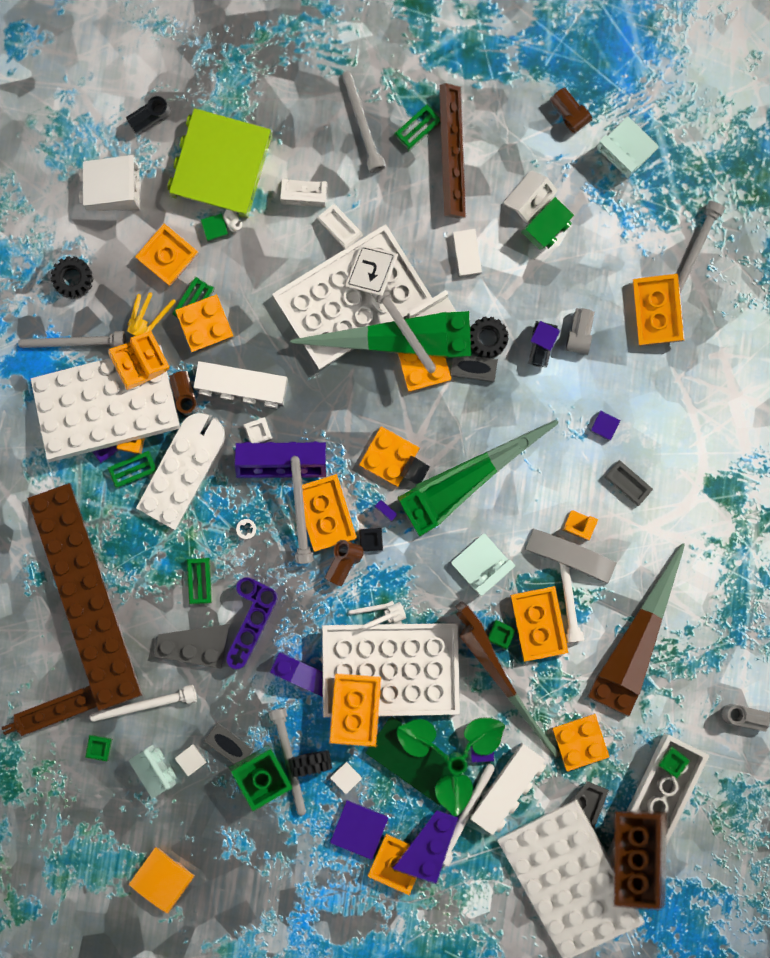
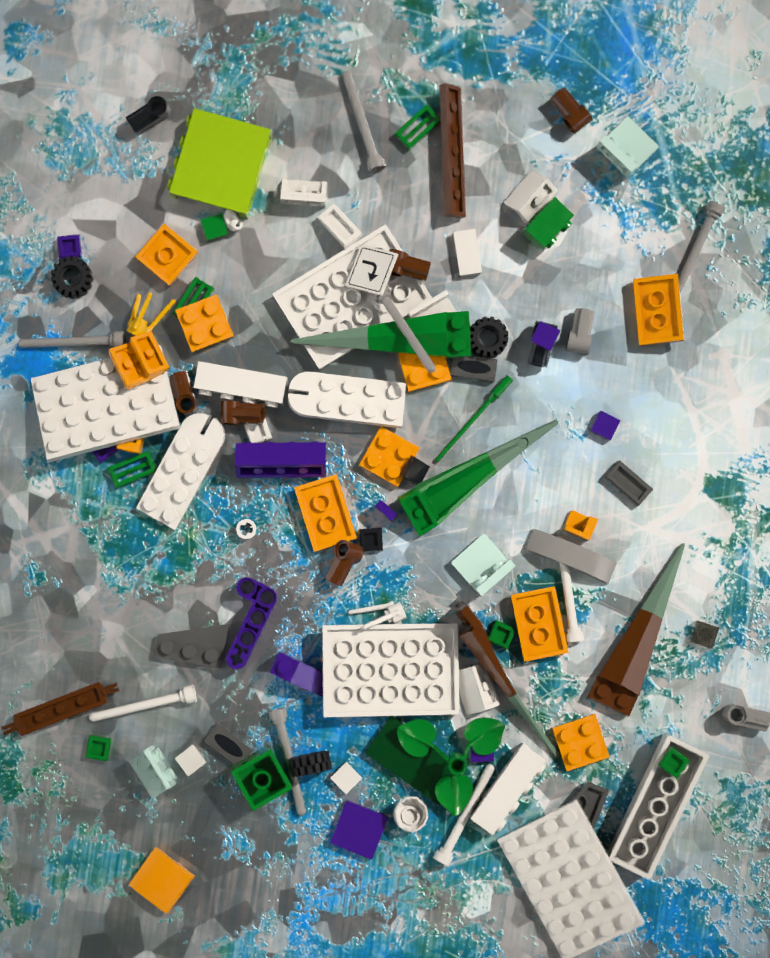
(69, 246): none -> dark purple tile
(85, 597): reddish brown plate -> none
(110, 184): white slope -> none
(200, 600): green tile -> none
(236, 412): none -> reddish brown piece
(303, 554): light grey piece -> none
(348, 399): none -> white plate
(355, 709): light orange plate -> none
(387, 857): light orange plate -> none
(410, 266): none -> reddish brown piece
(410, 814): none -> white hair
(429, 849): dark purple wing -> none
(477, 689): none -> white panel
(500, 388): none -> green piece
(640, 859): reddish brown slope -> none
(704, 634): none -> clear smoke plate

